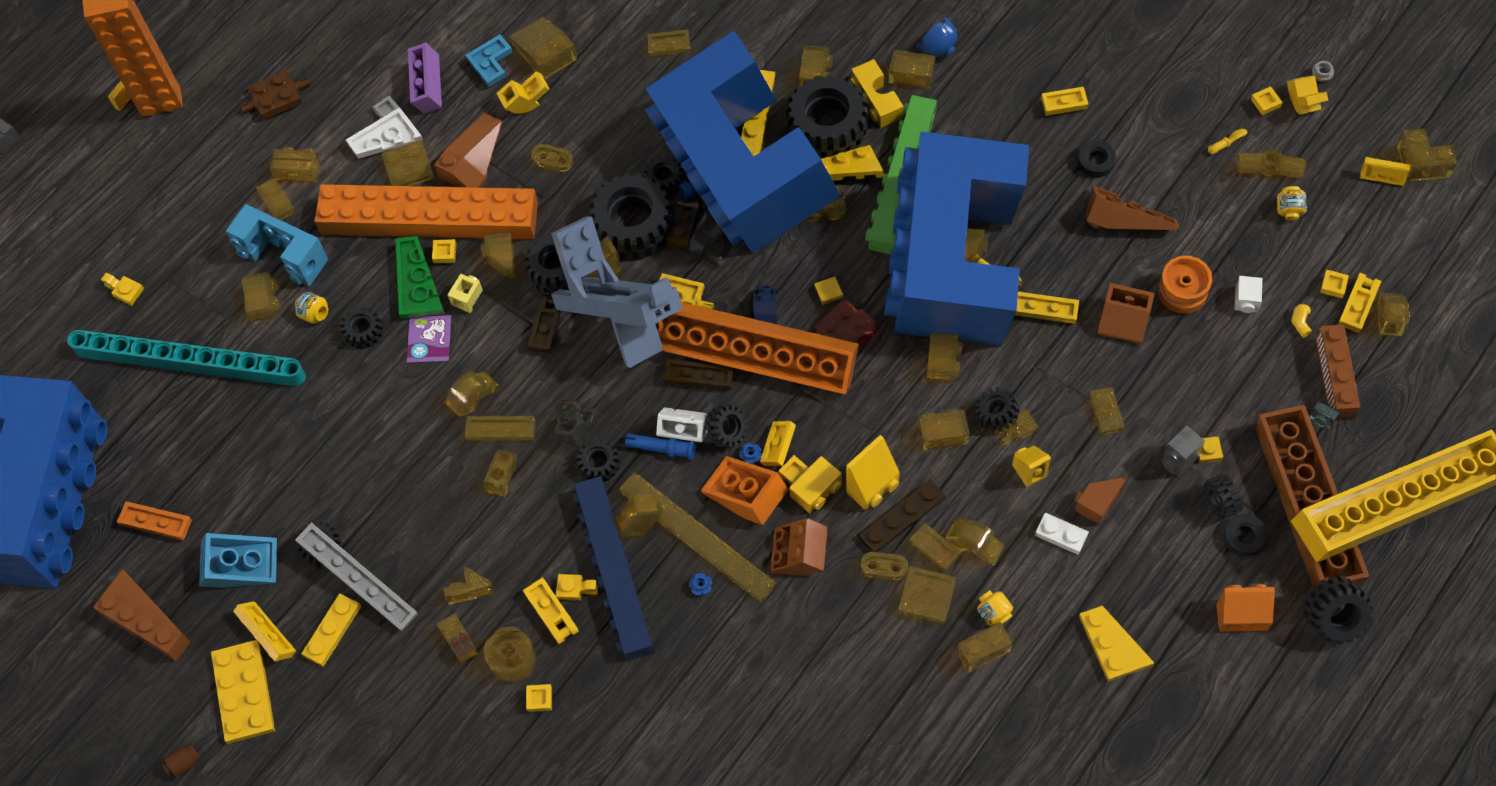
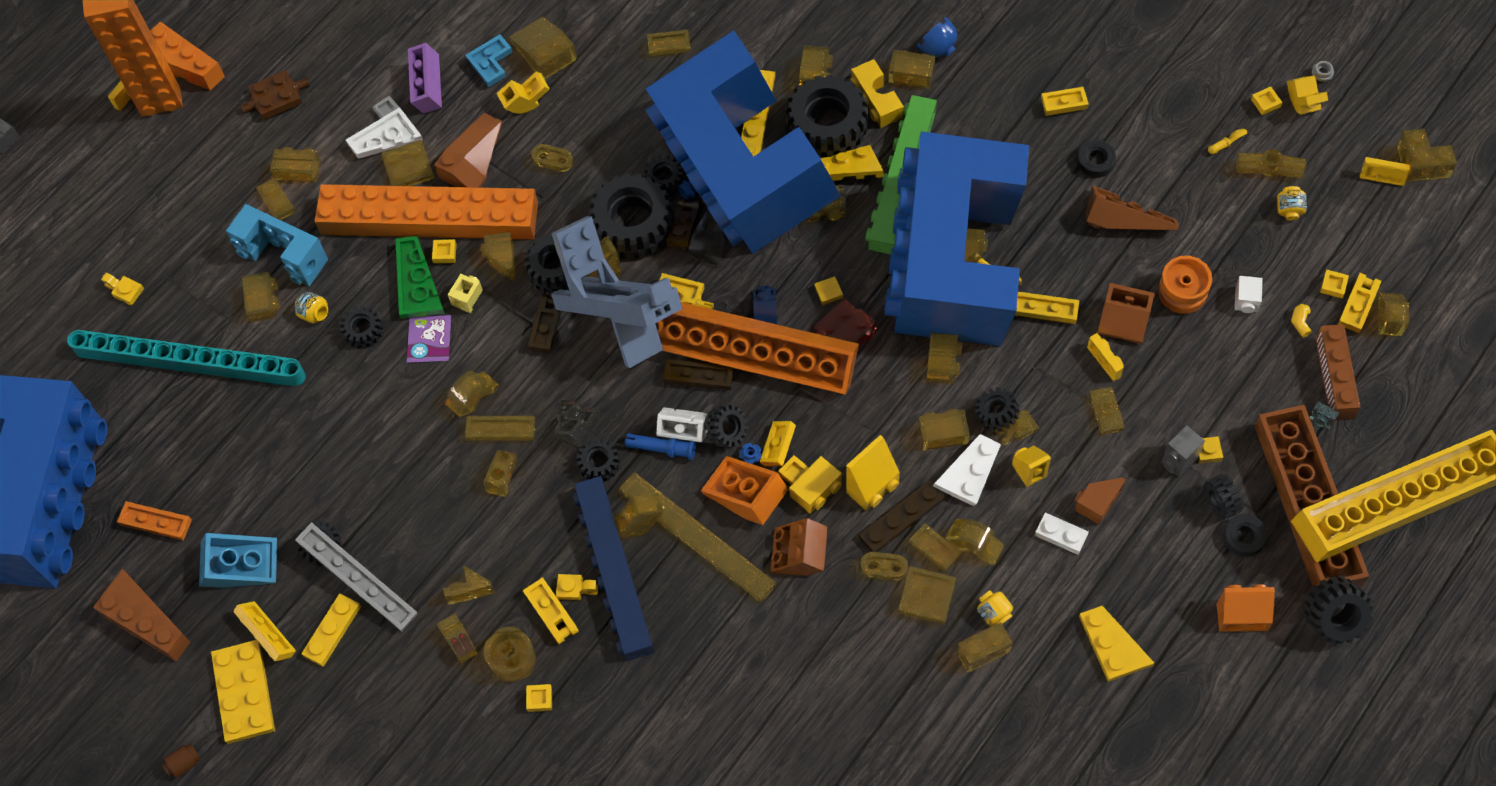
(186, 59): none -> orange wedge
(700, 590): blue plate -> none
(970, 471): none -> white wing
(1101, 351): none -> yellow plate

